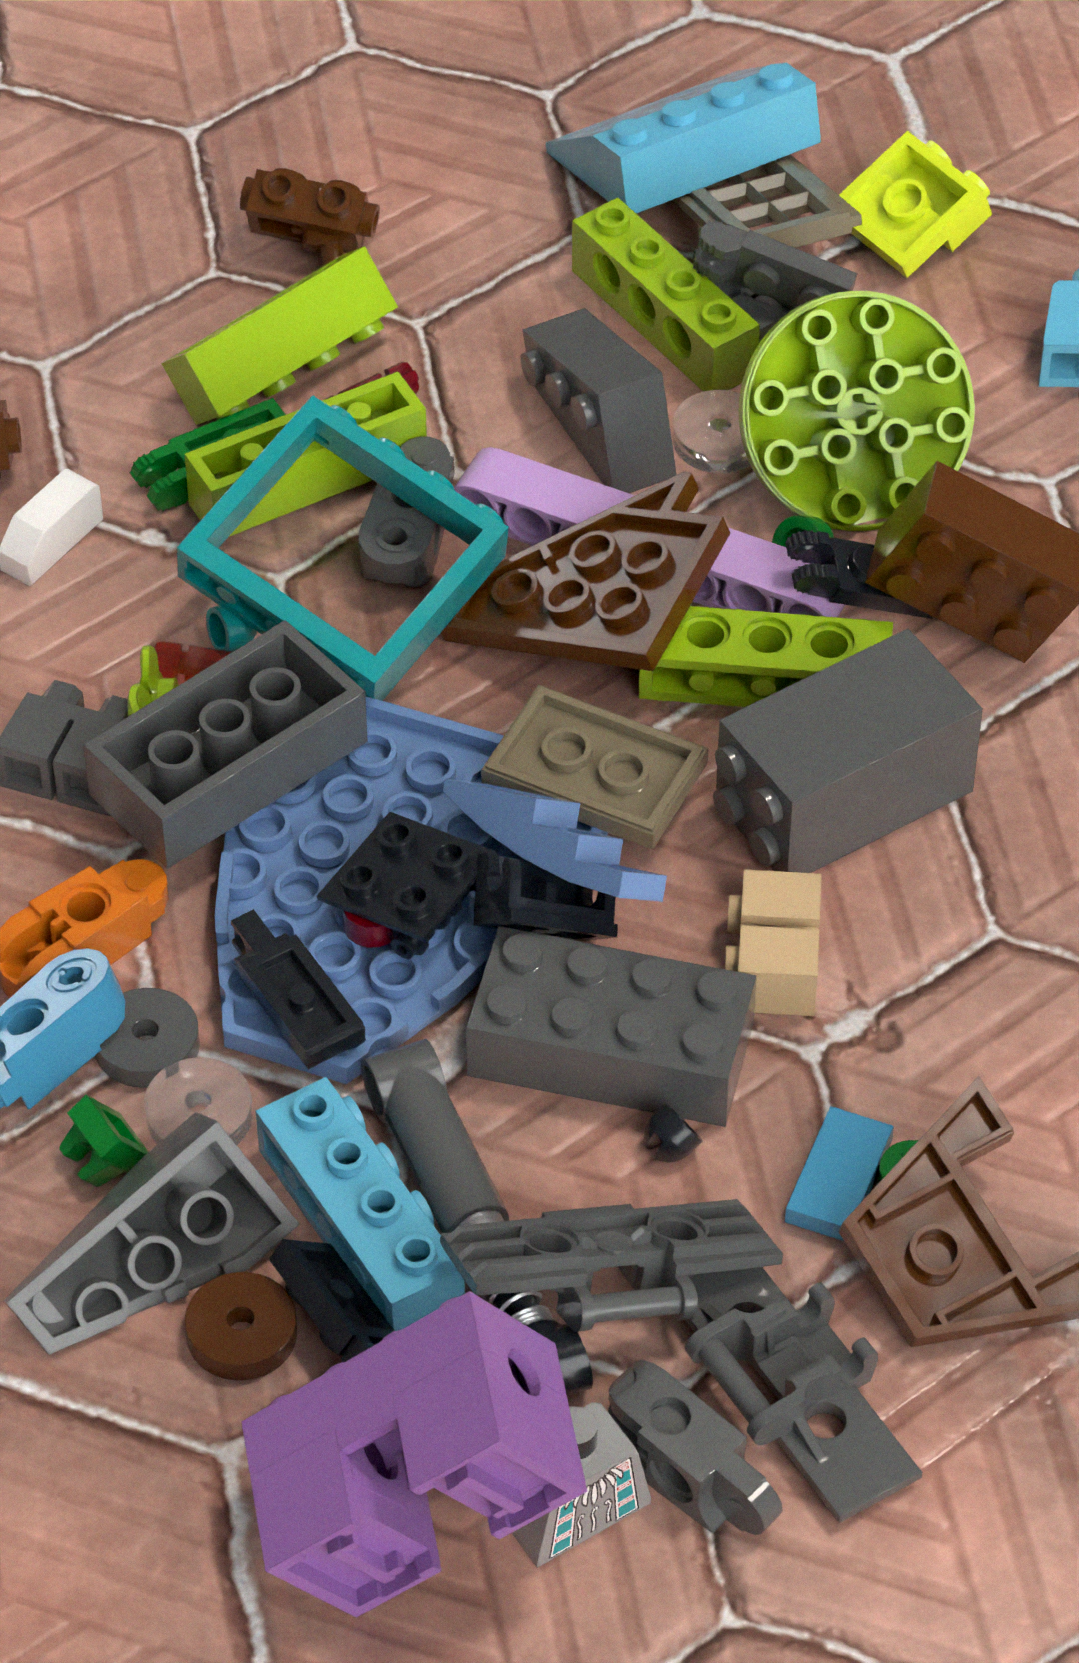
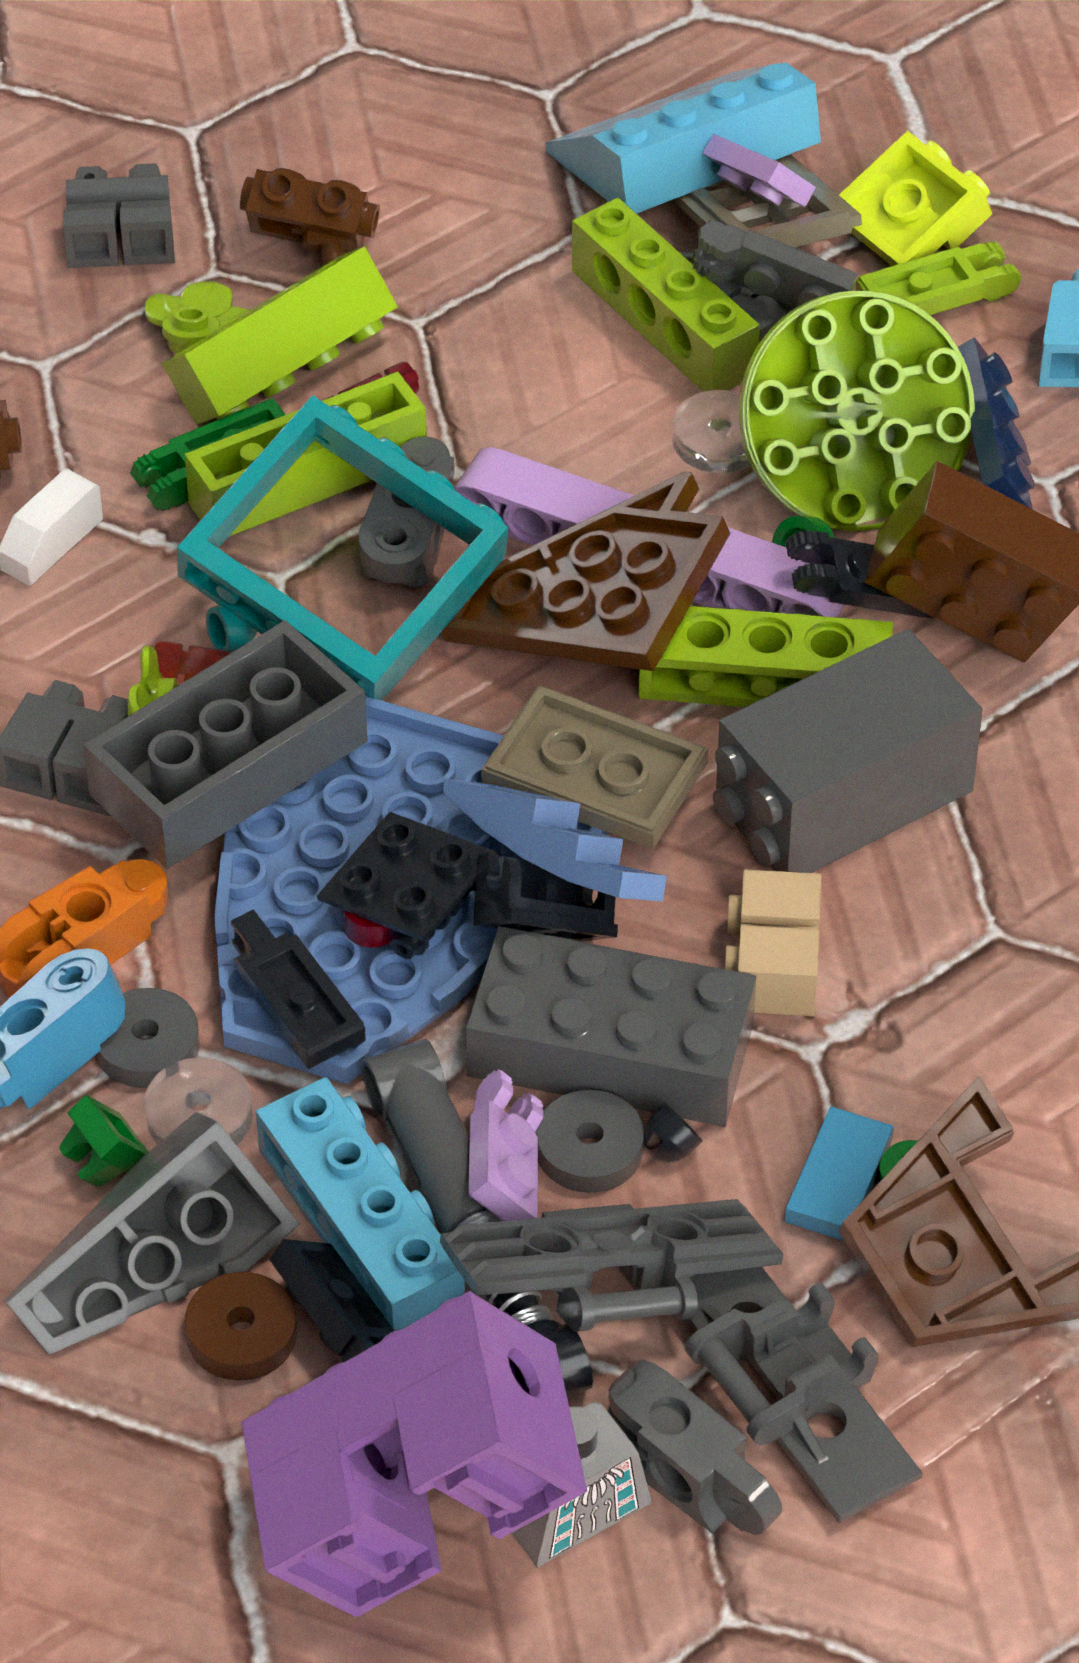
(104, 206): none -> dark grey hips
(194, 314): none -> lime plate
(504, 1150): none -> lavender hinge
(596, 1165): none -> dark grey piece
(603, 398): dark grey wedge -> none
(768, 177): none -> lavender plate
(947, 278): none -> lime hinge
(996, 439): none -> dark blue hinge

